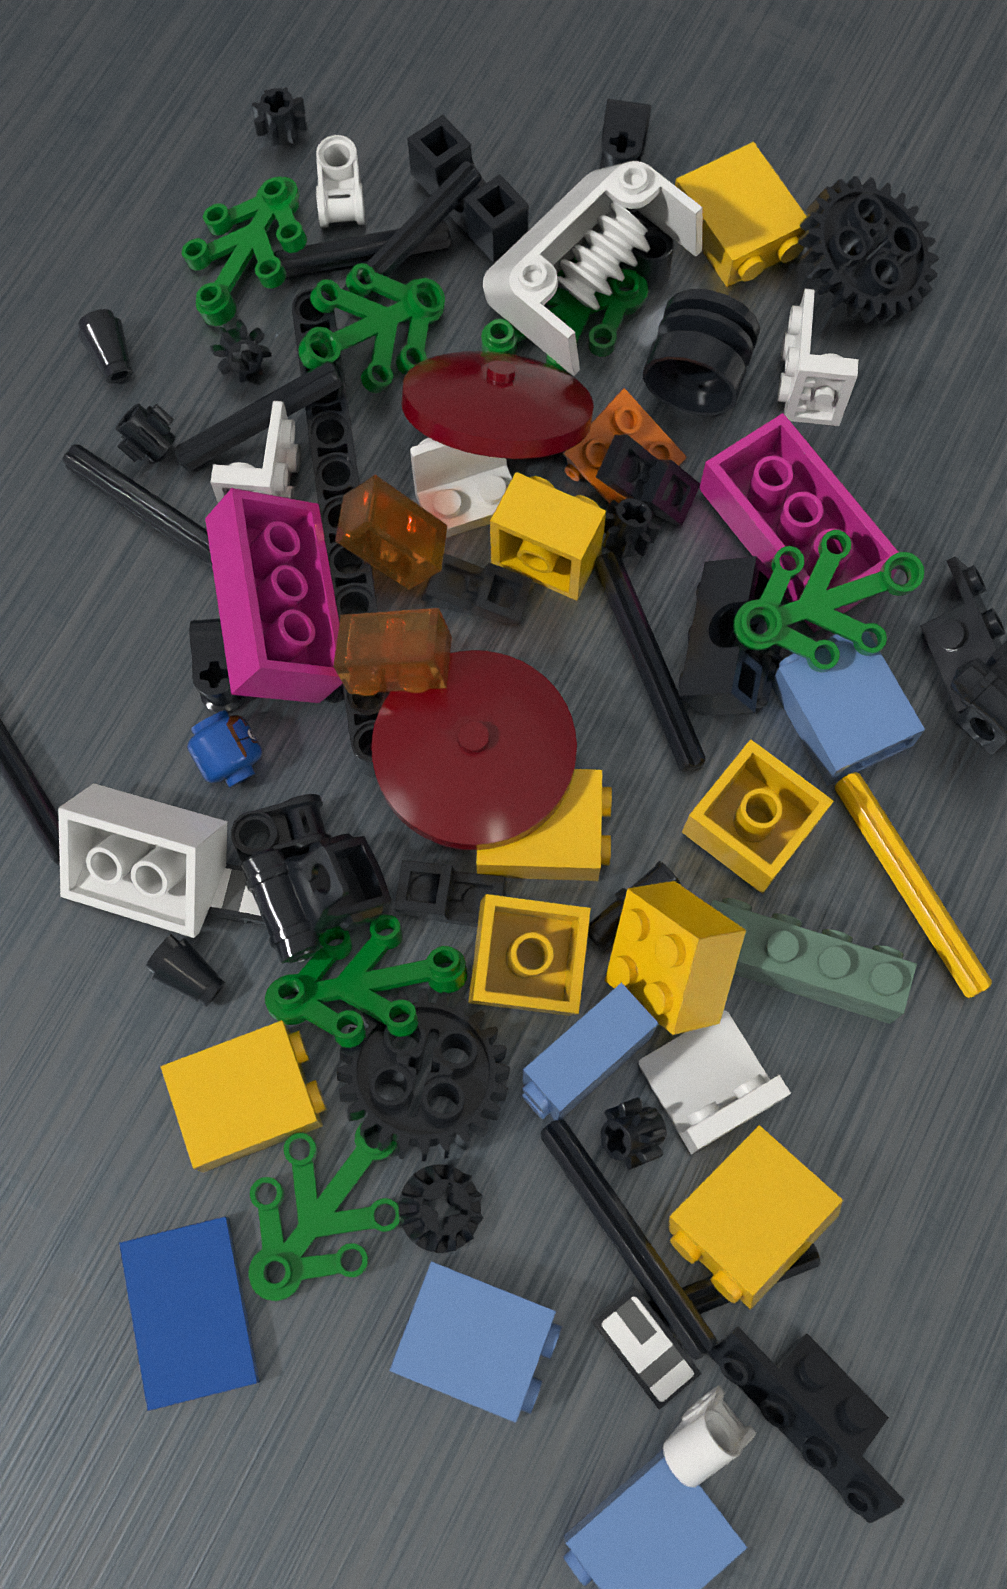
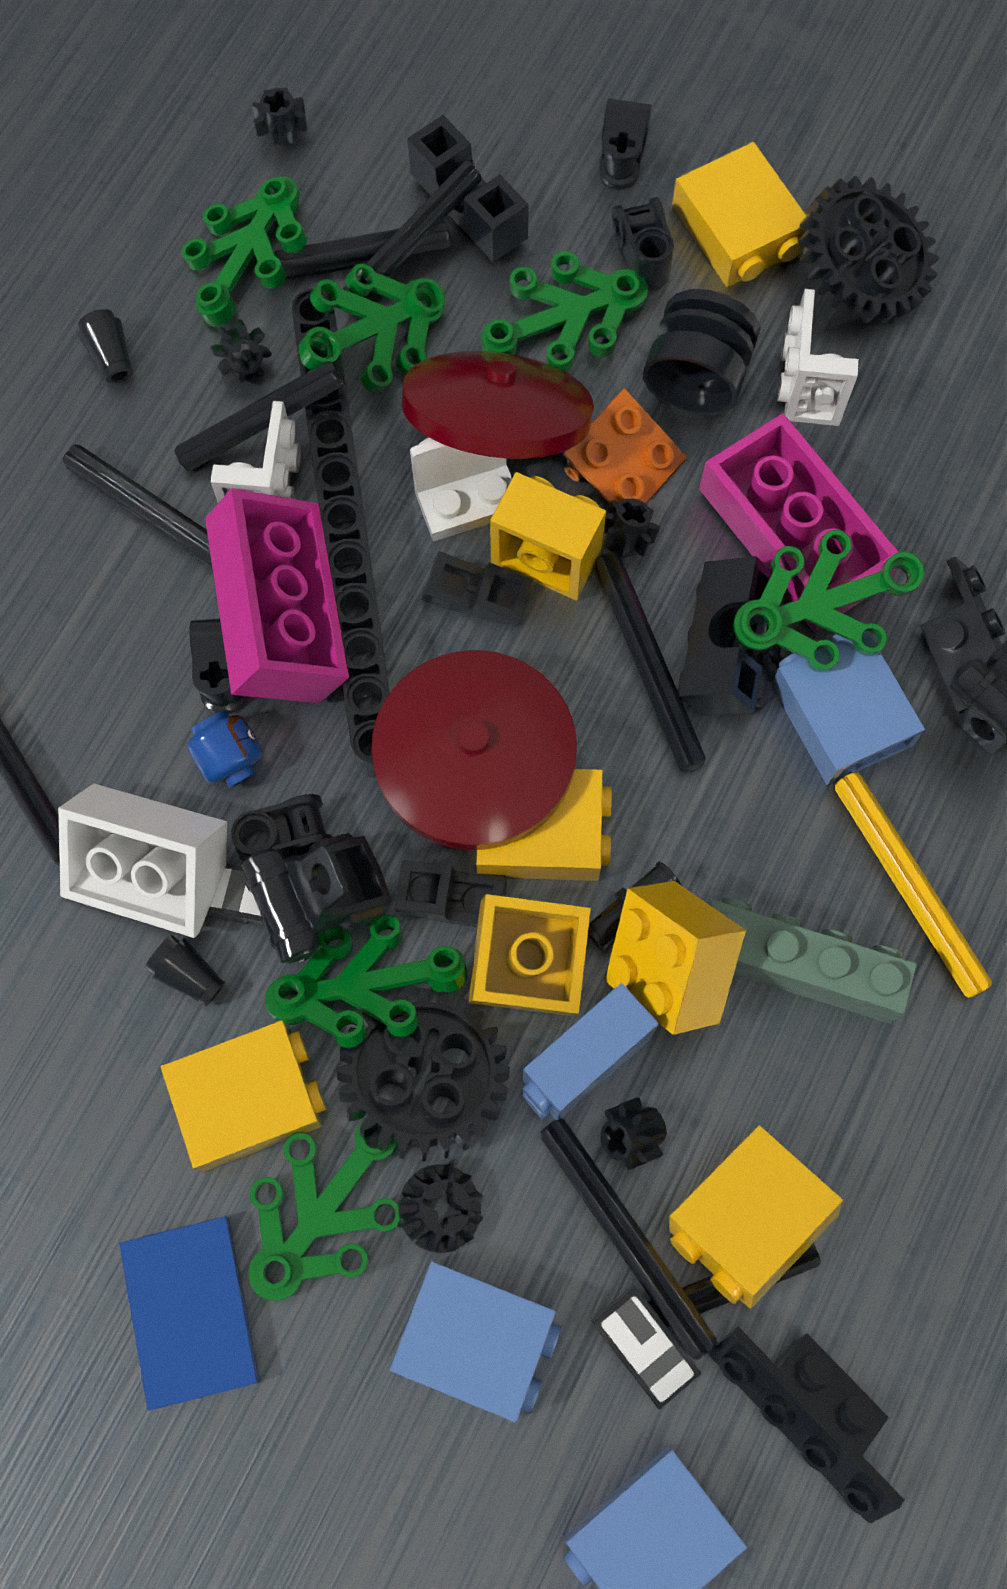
(145, 432): black gear -> none
(340, 187): white piece -> none
(391, 532): clear orange brick -> none
(393, 651): clear orange brick -> none
(528, 271): white windscreen -> none
(603, 256): white piece -> none
(655, 481): black slope -> none
(705, 1439): white piece -> none
(710, 1082): white bracket -> none
(756, 816): yellow brick -> none

